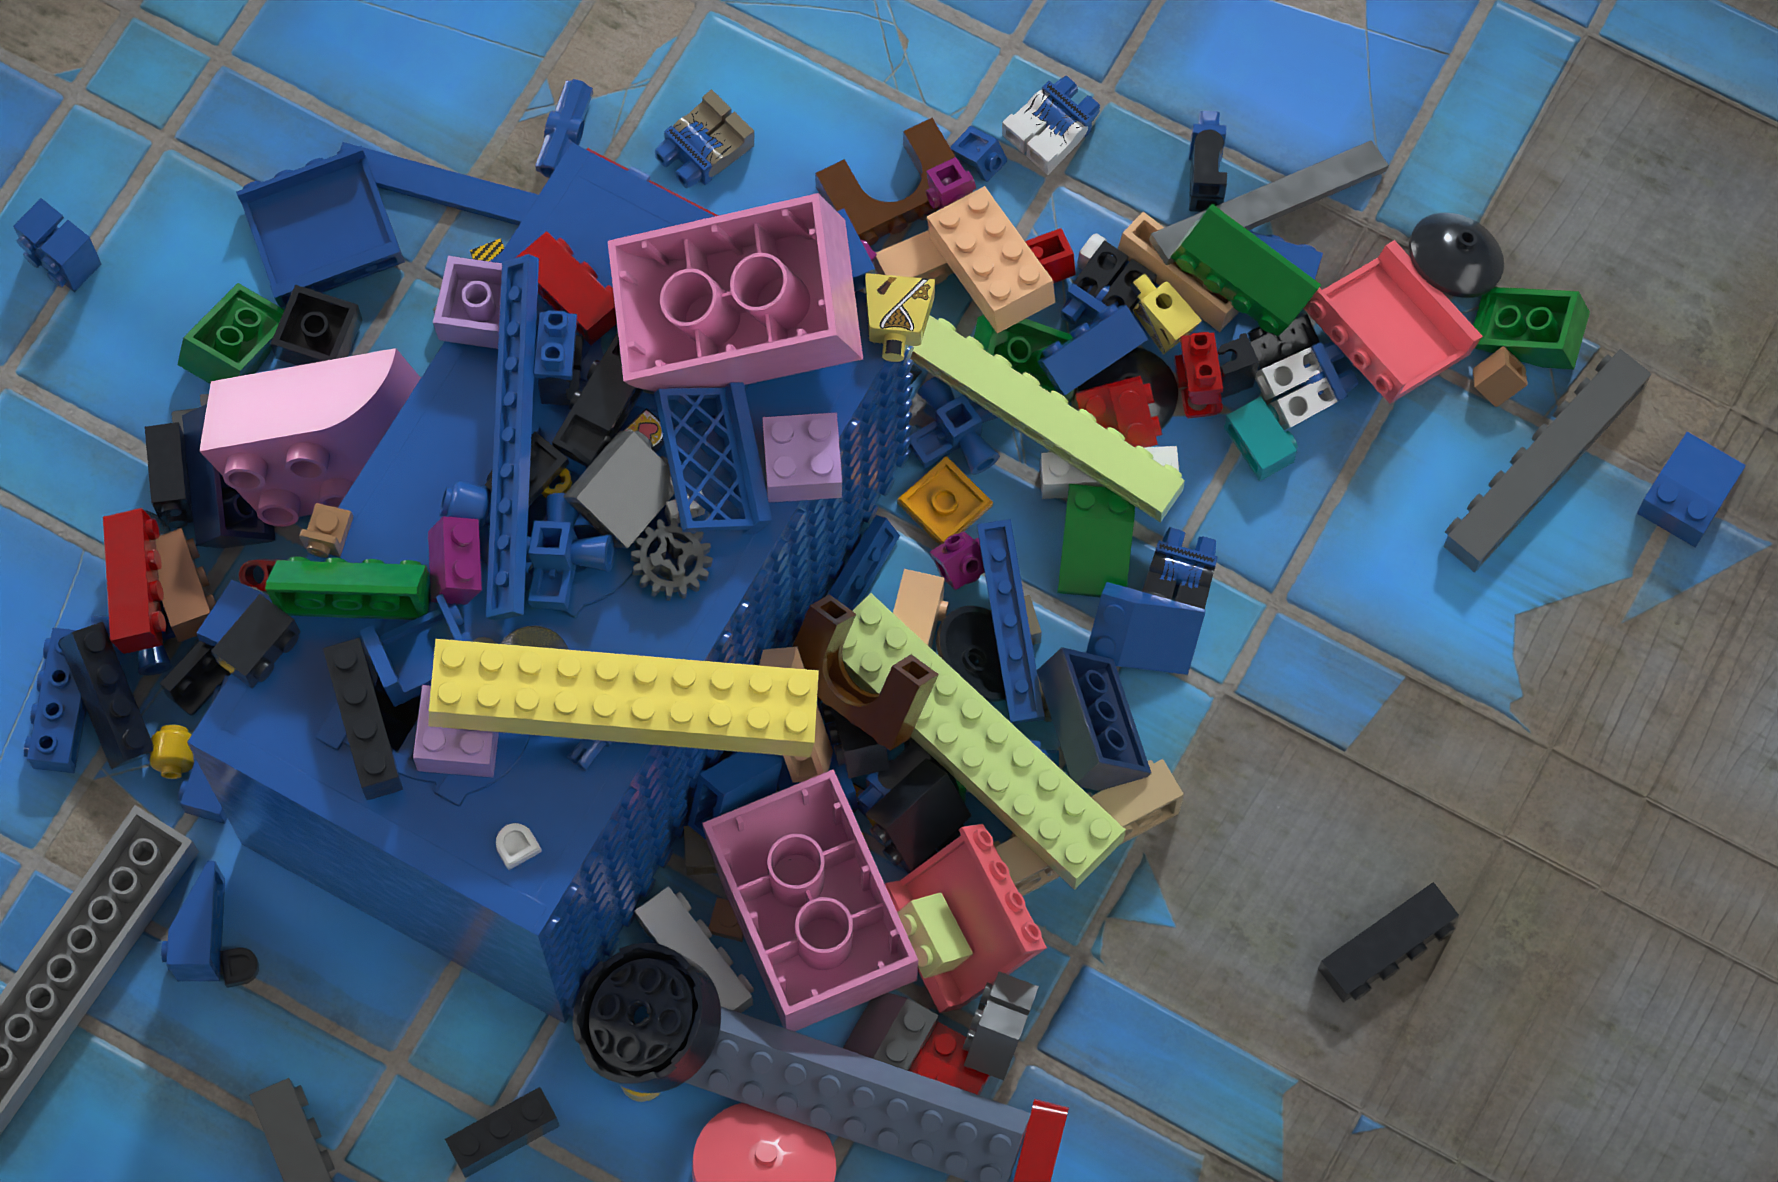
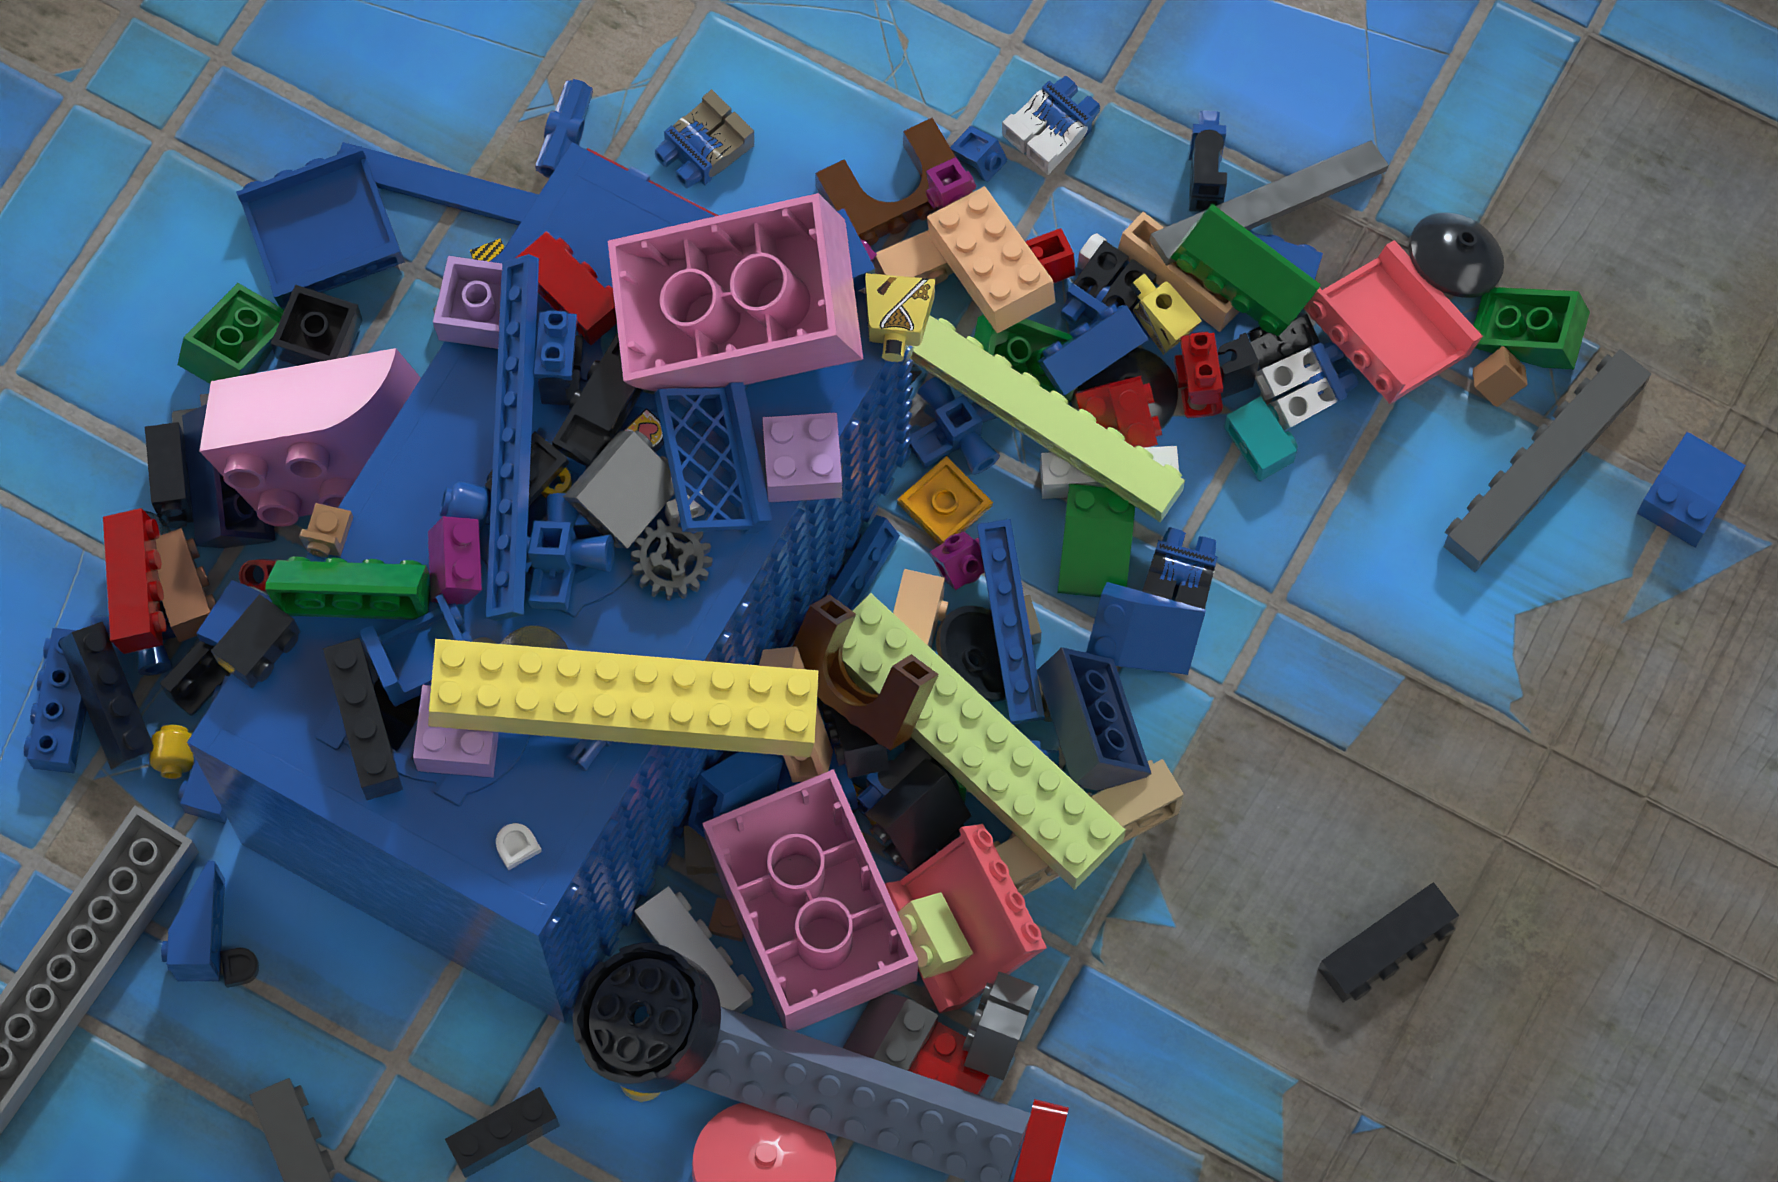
(62, 250): blue piece -> none

